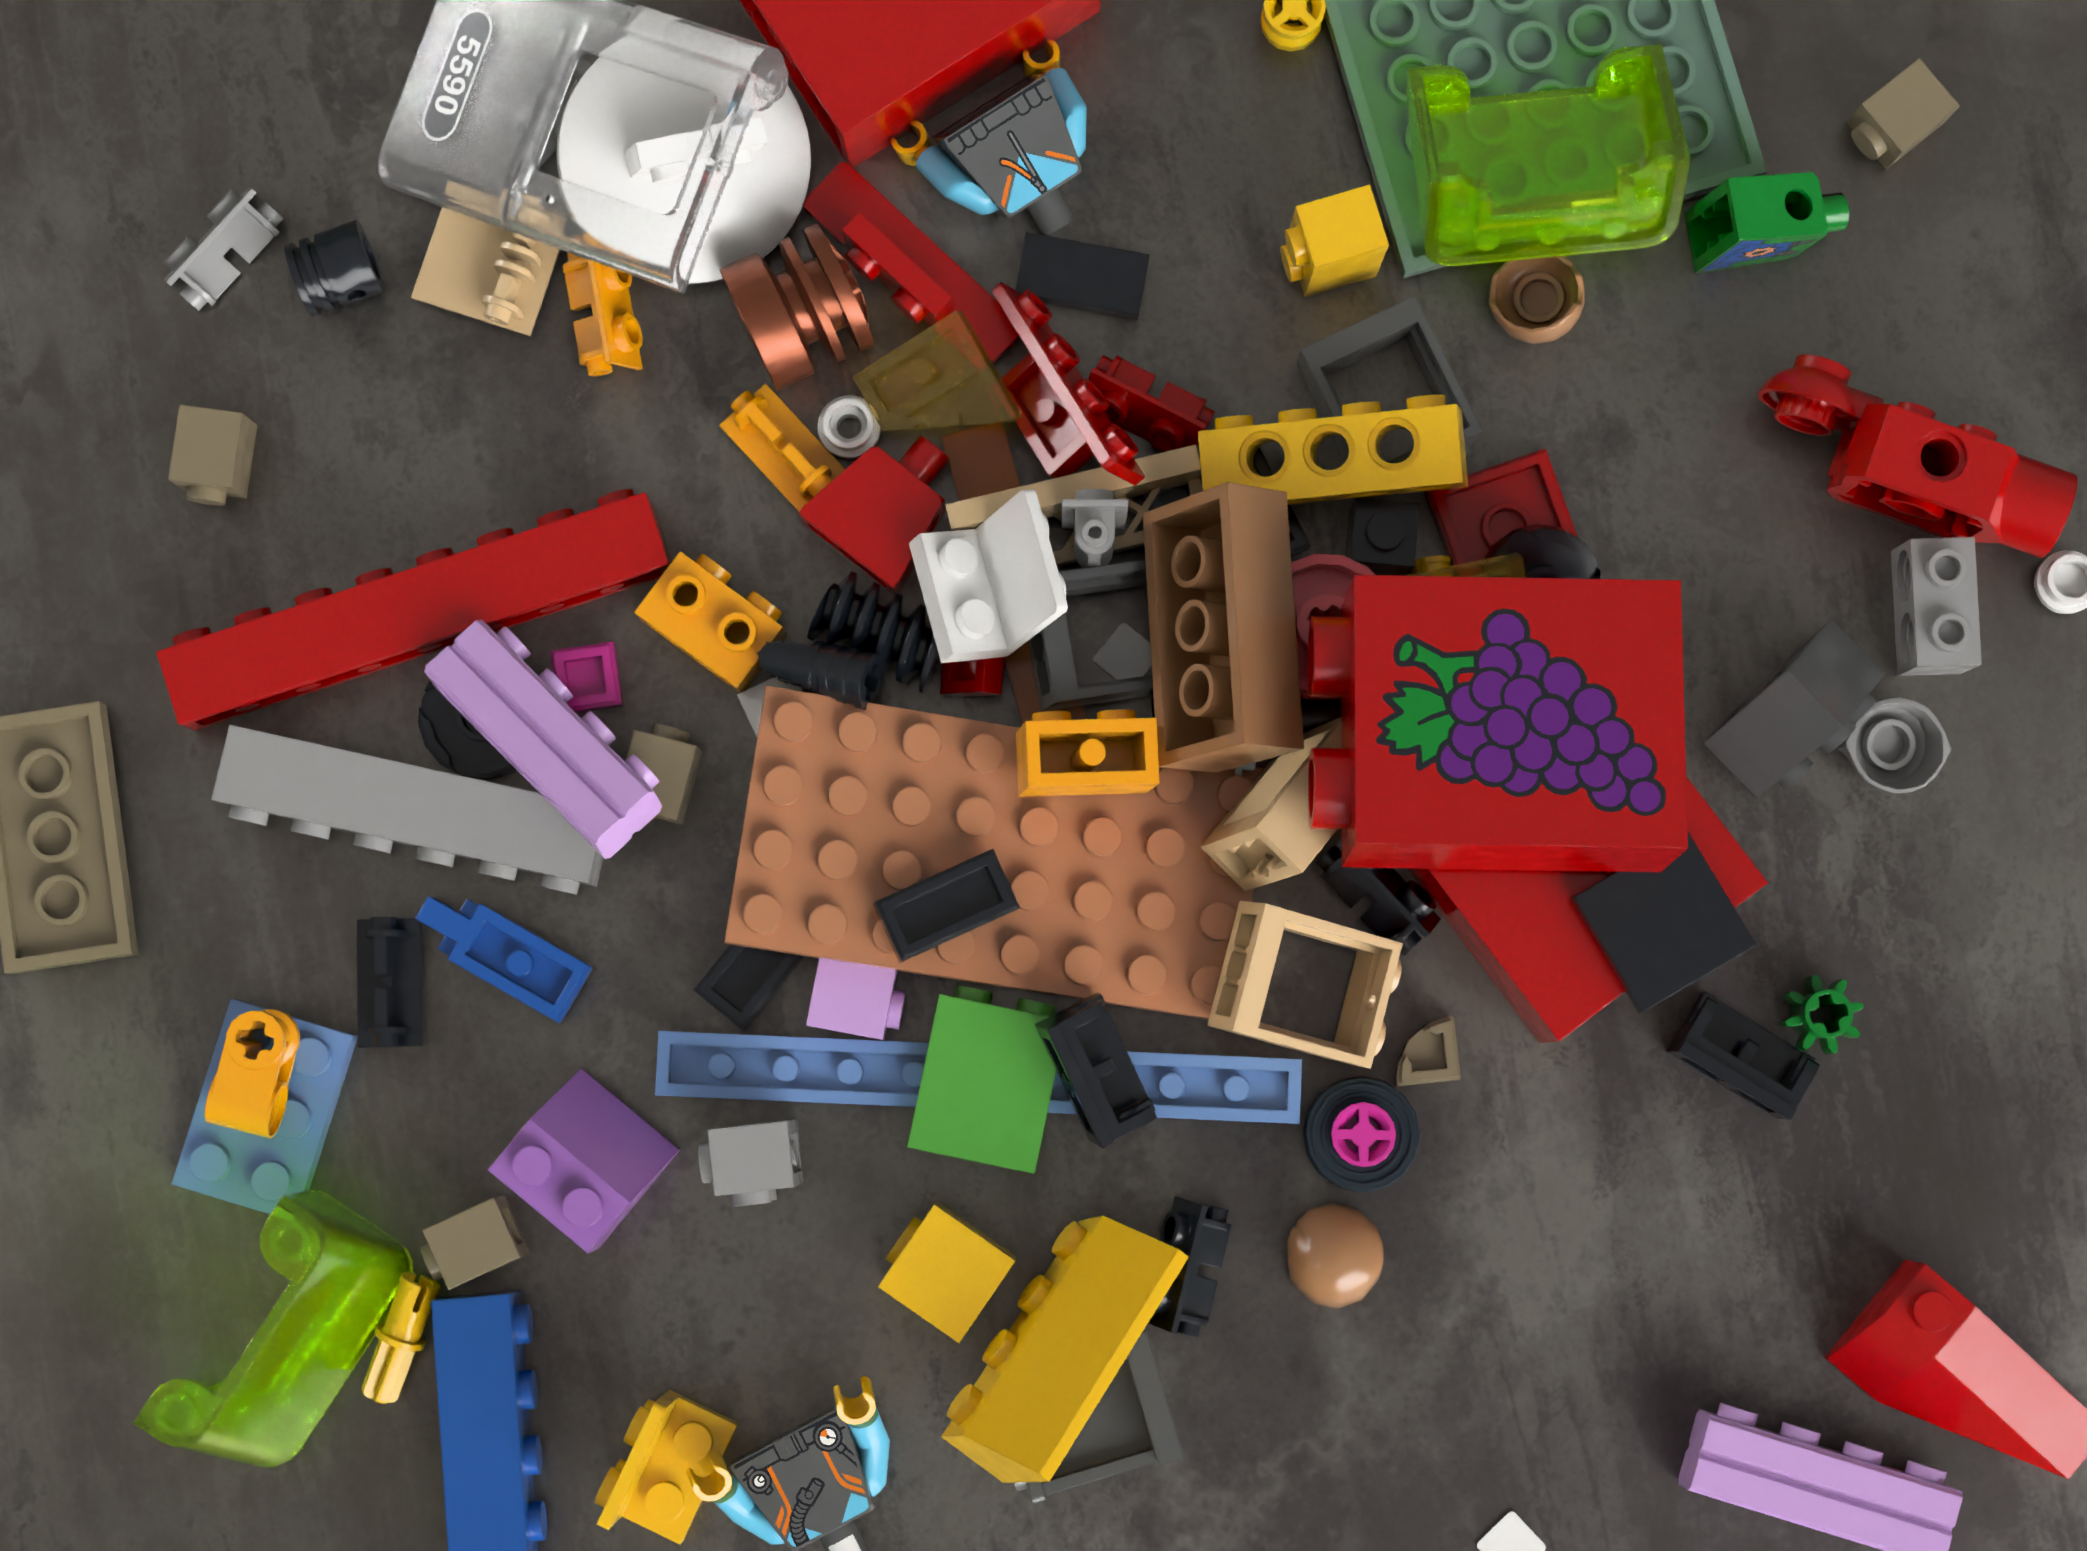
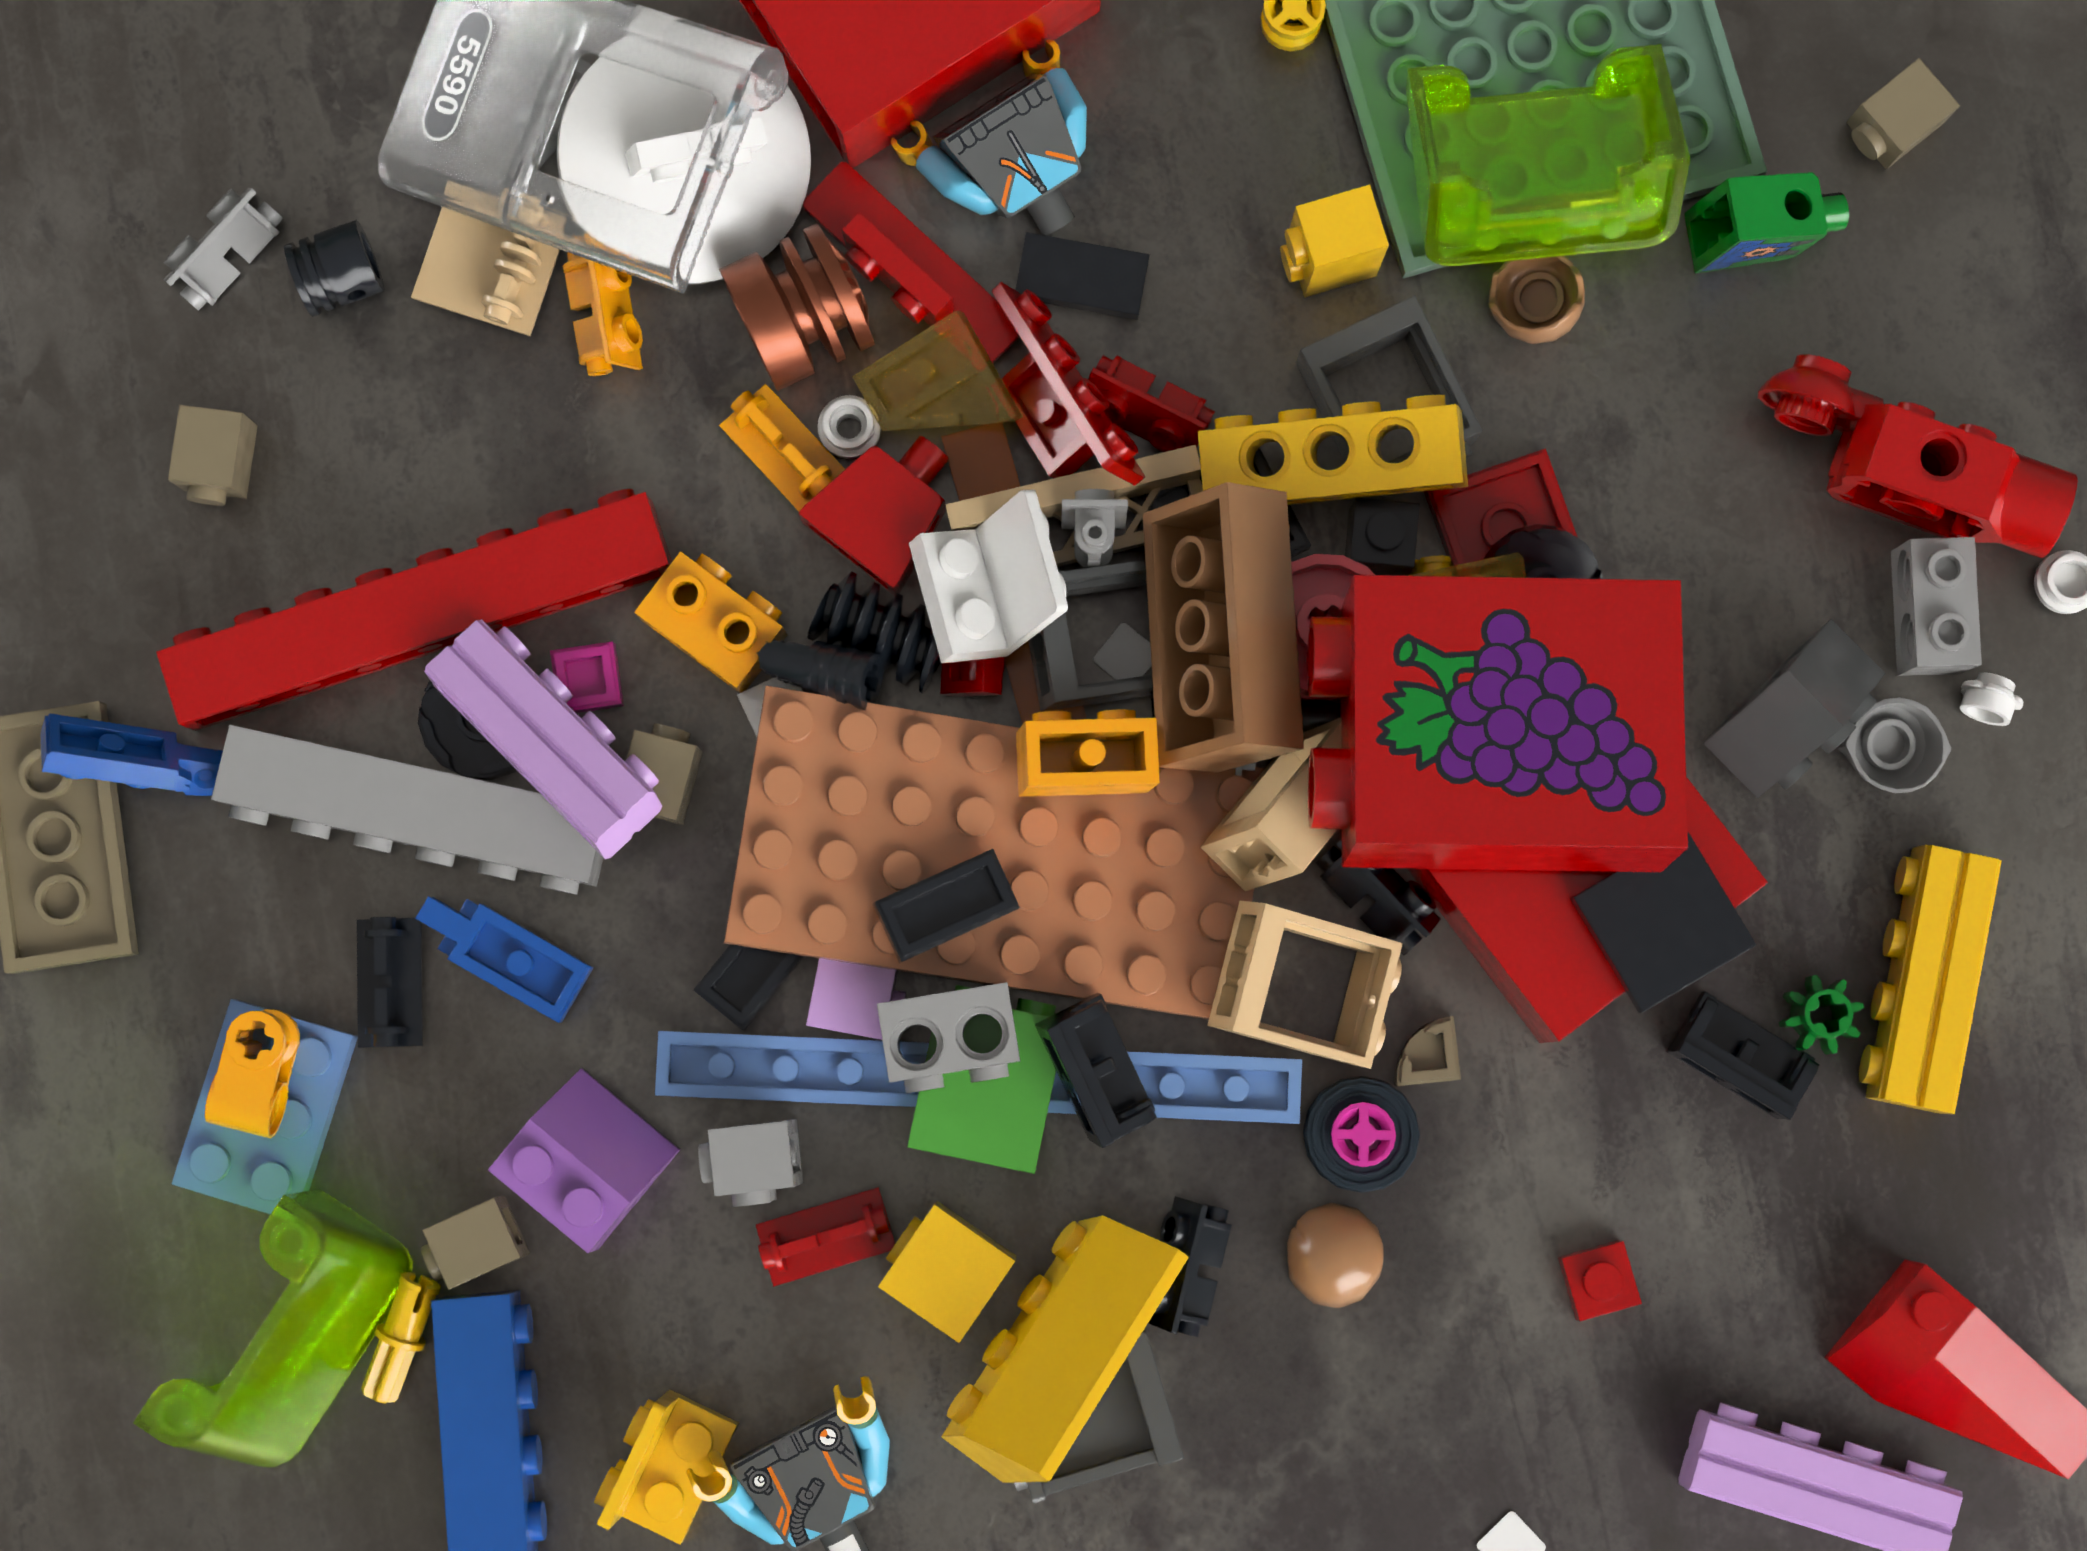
(126, 755): none -> blue hinge
(825, 1236): none -> red hinge
(947, 1017): none -> light grey brick
(1599, 1280): none -> red plate
(1931, 978): none -> yellow brick
(1990, 699): none -> white plate

